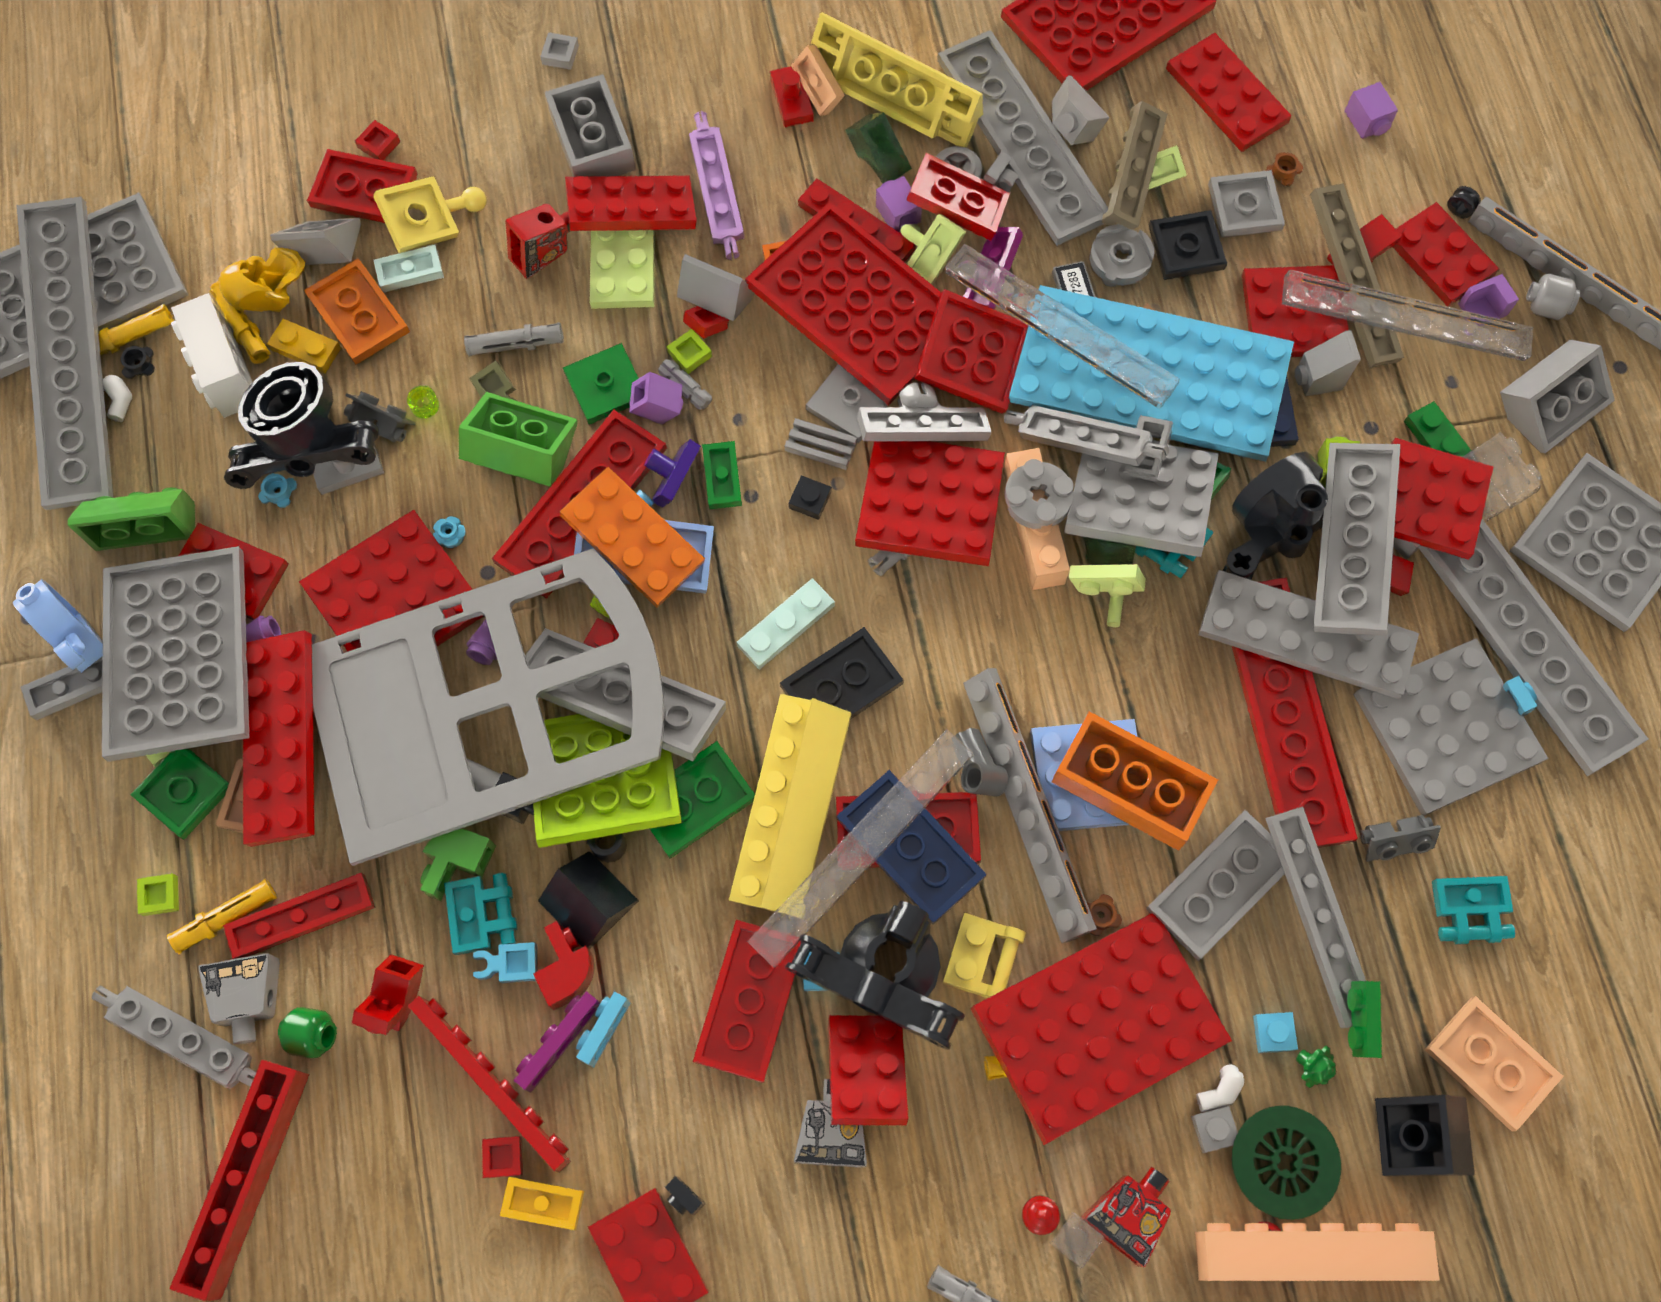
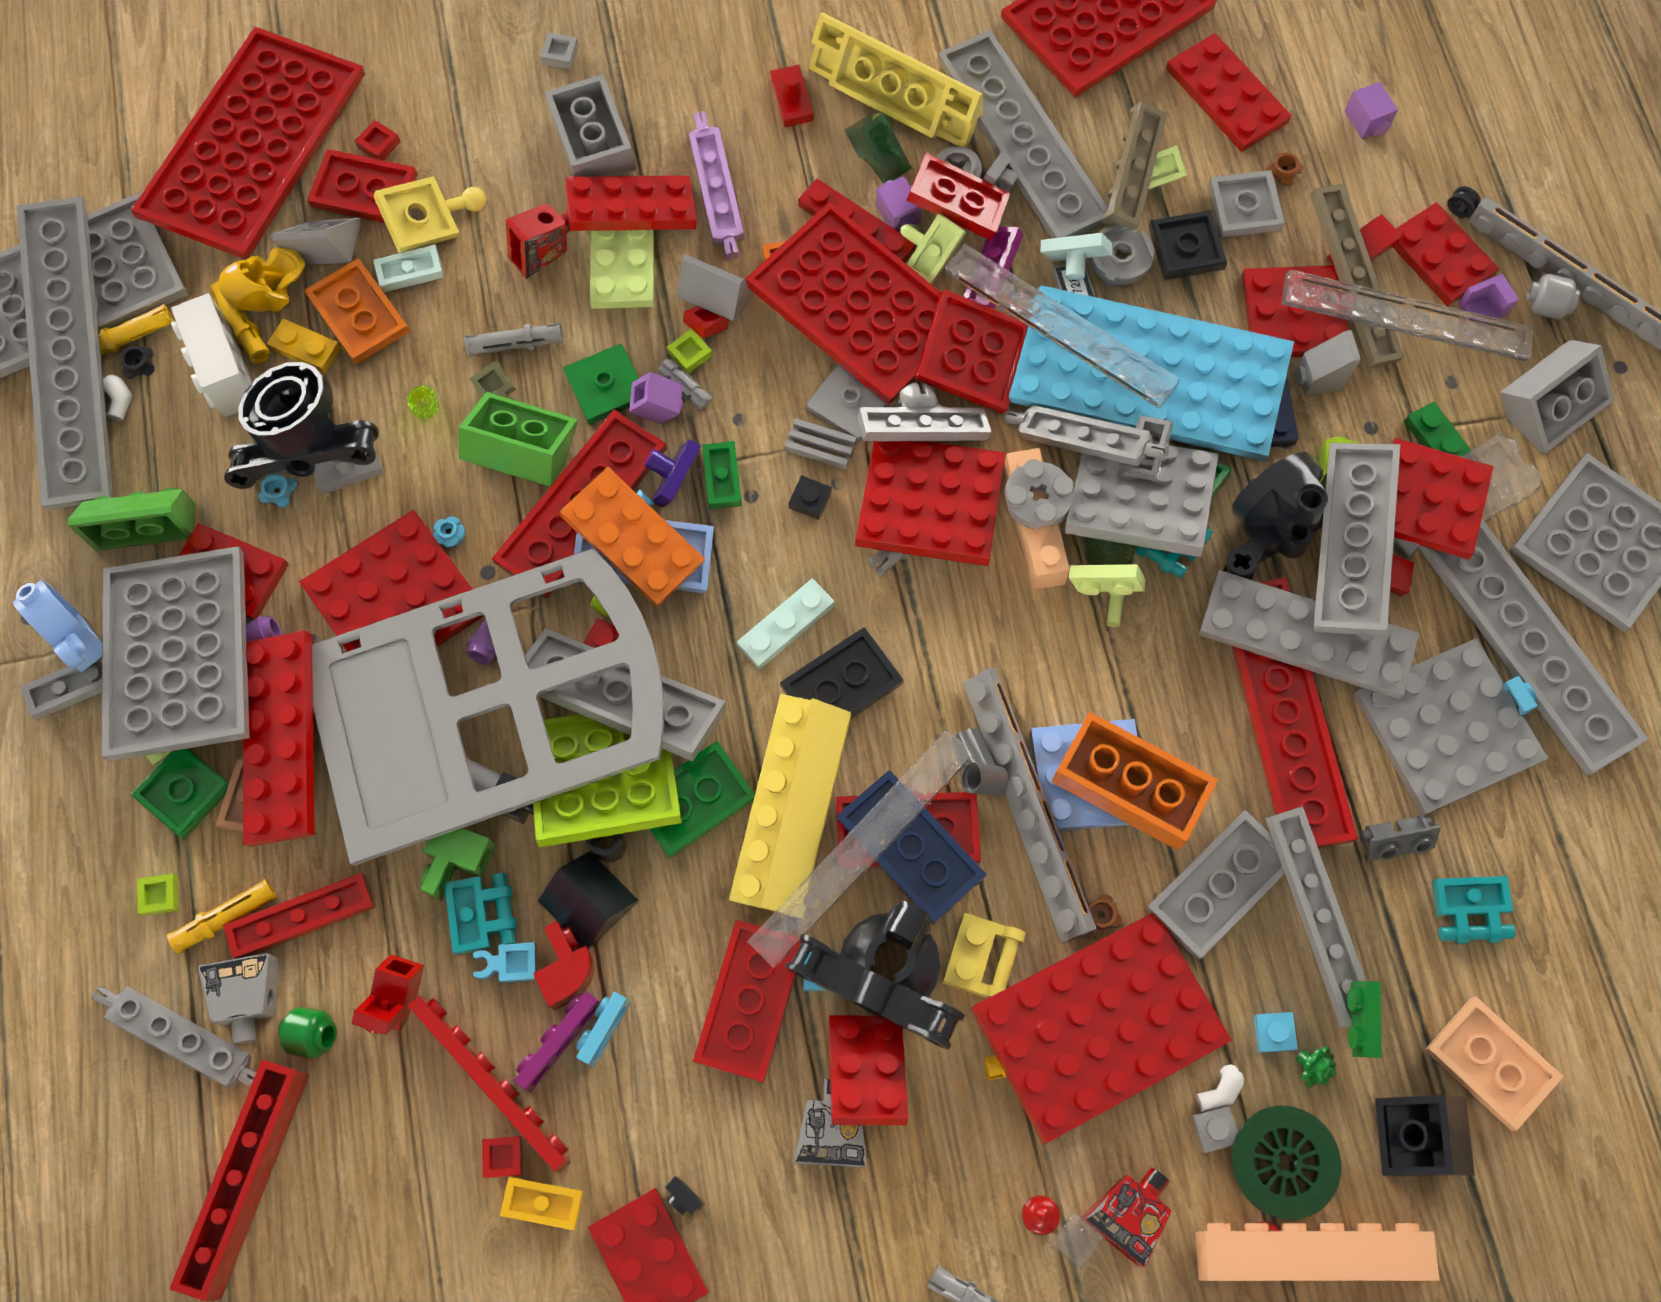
(249, 143): none -> red plate
(389, 420): dark grey hinge -> none
(818, 80): light nougat plate -> none
(1075, 250): none -> light aqua tile
(1077, 113): light grey slope -> none

